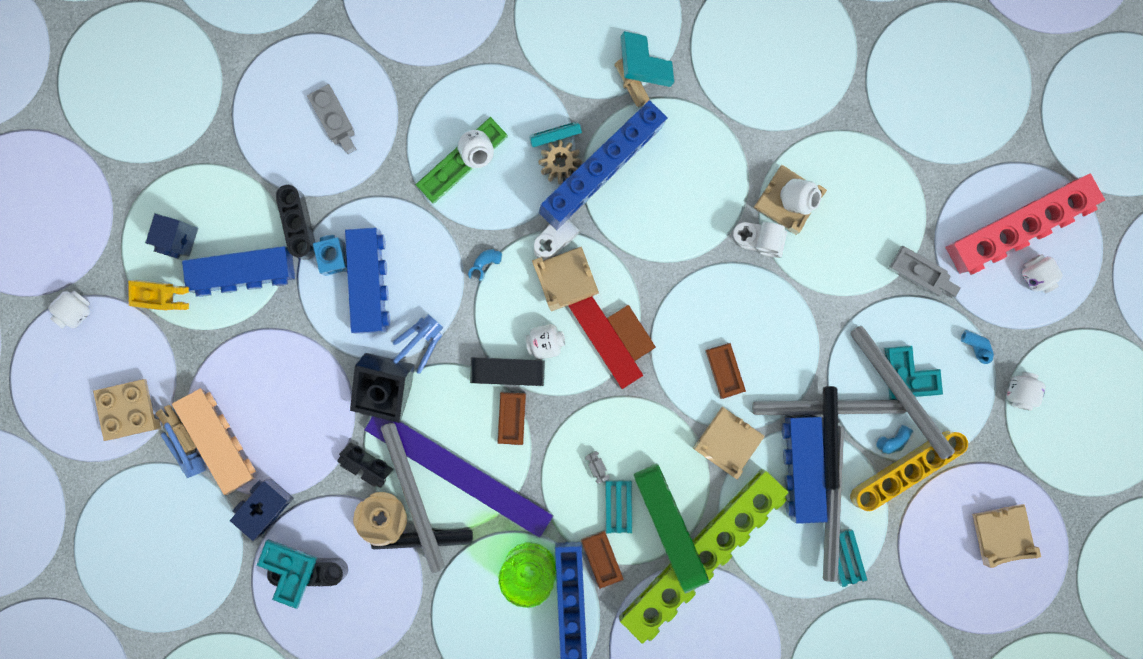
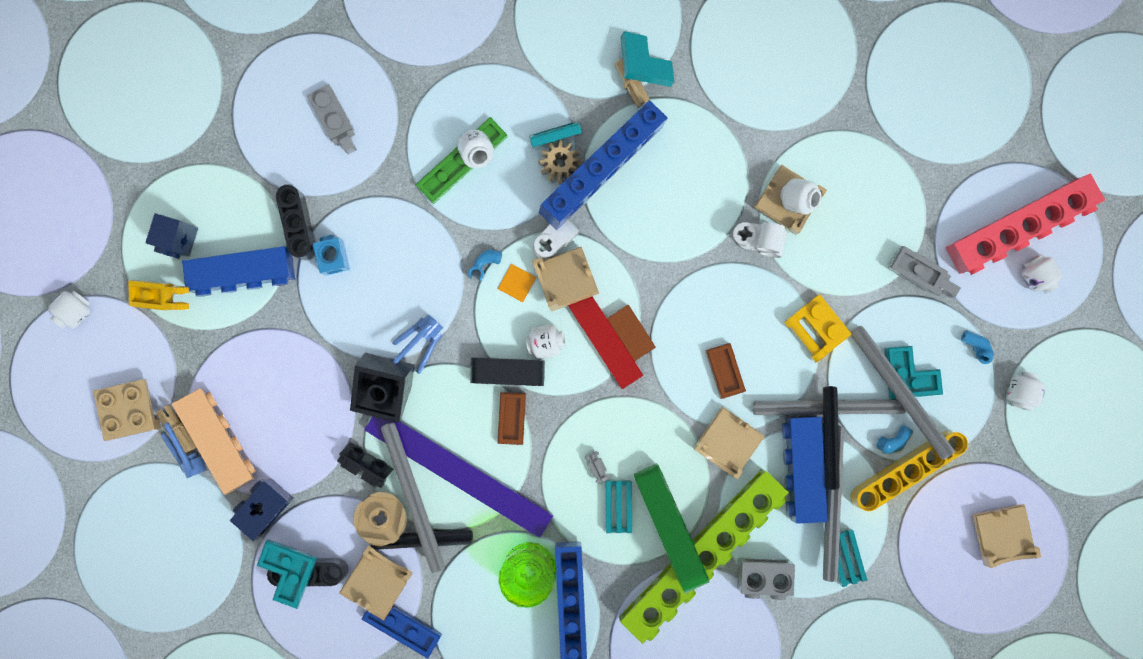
(366, 281): blue brick -> none
(375, 583): none -> tan piece
(406, 630): none -> blue tile
(517, 283): none -> light orange sticker
(602, 559): dark orange tile -> none
(767, 570): none -> light grey brick
(823, 322): none -> yellow plate

